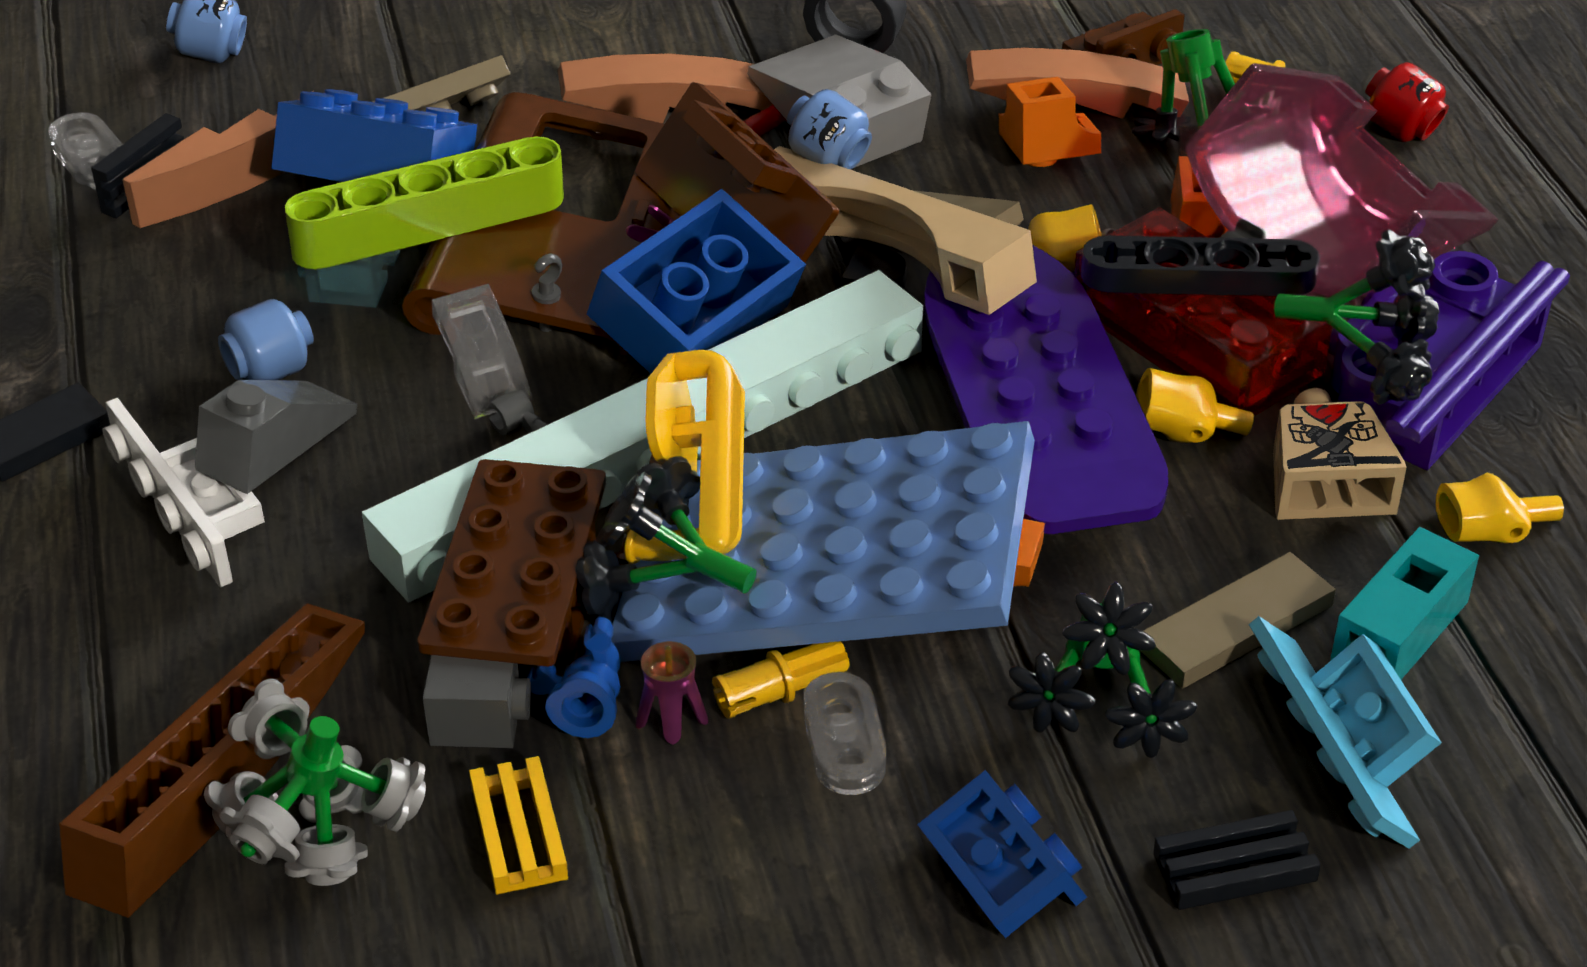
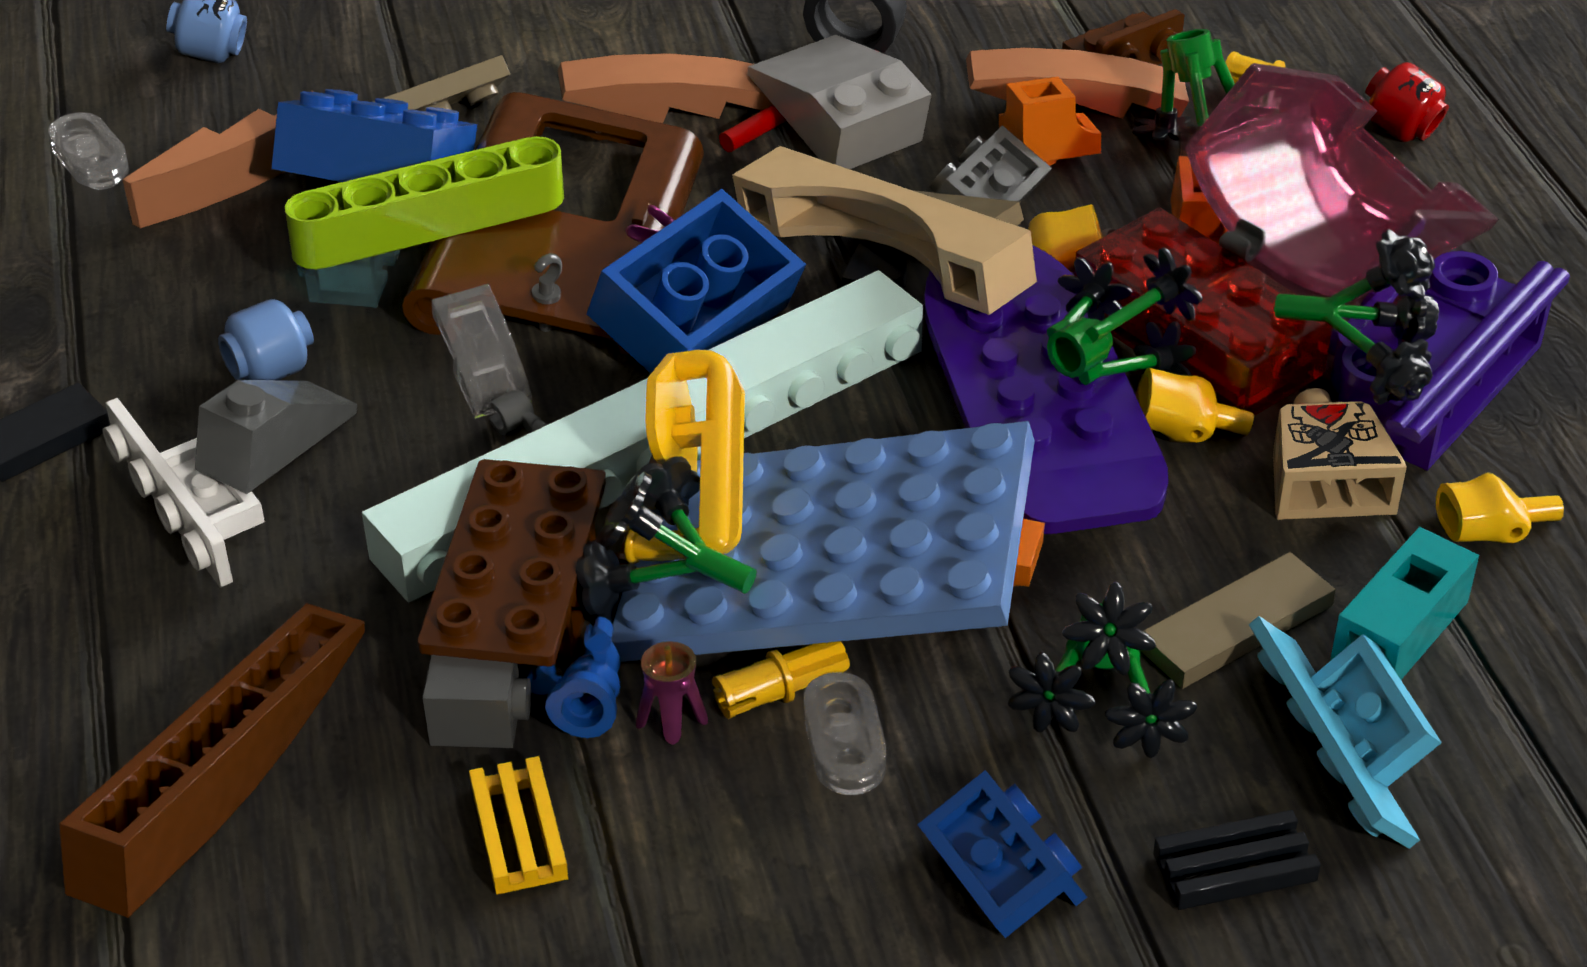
(130, 157): black tile -> none
(326, 776): light grey plant -> none
(711, 150): reddish brown bracket -> none
(829, 129): medium blue head -> none
(993, 169): none -> dark grey bracket
(1082, 344): none -> plant
(1267, 265): black beam -> none

